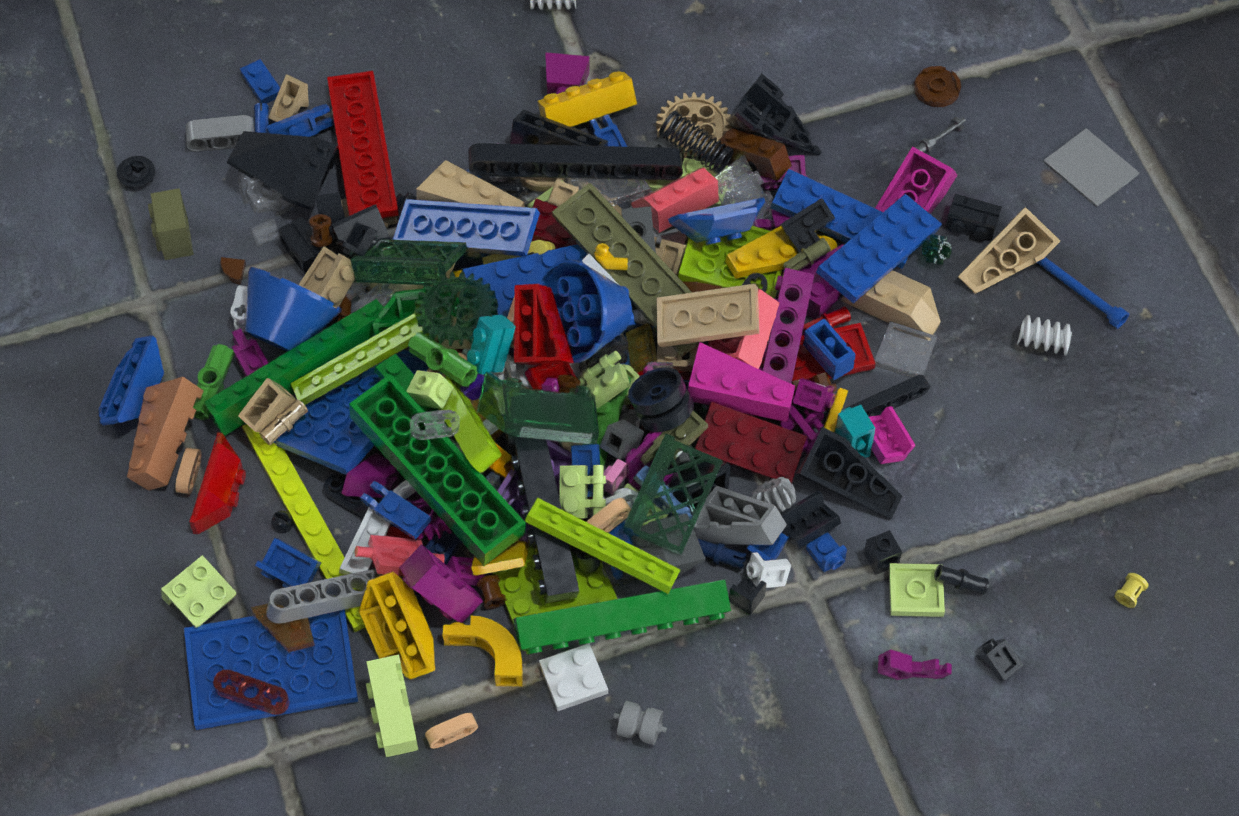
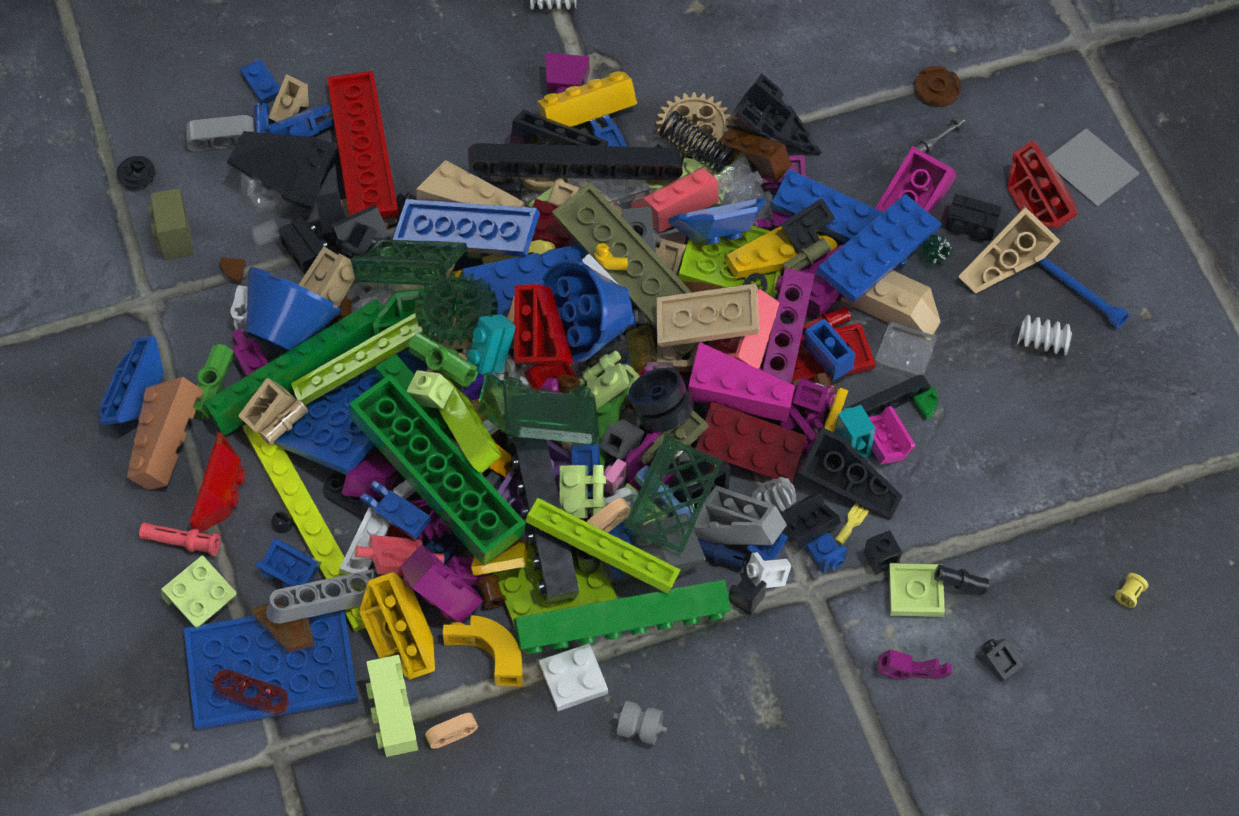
(188, 471): light nougat beam -> none
(191, 540): none -> coral pin
(320, 230): reddish brown bush -> none
(434, 424): clear beam -> none
(854, 518): none -> light yellow piece
(926, 403): none -> green tile
(1039, 187): none -> red wedge

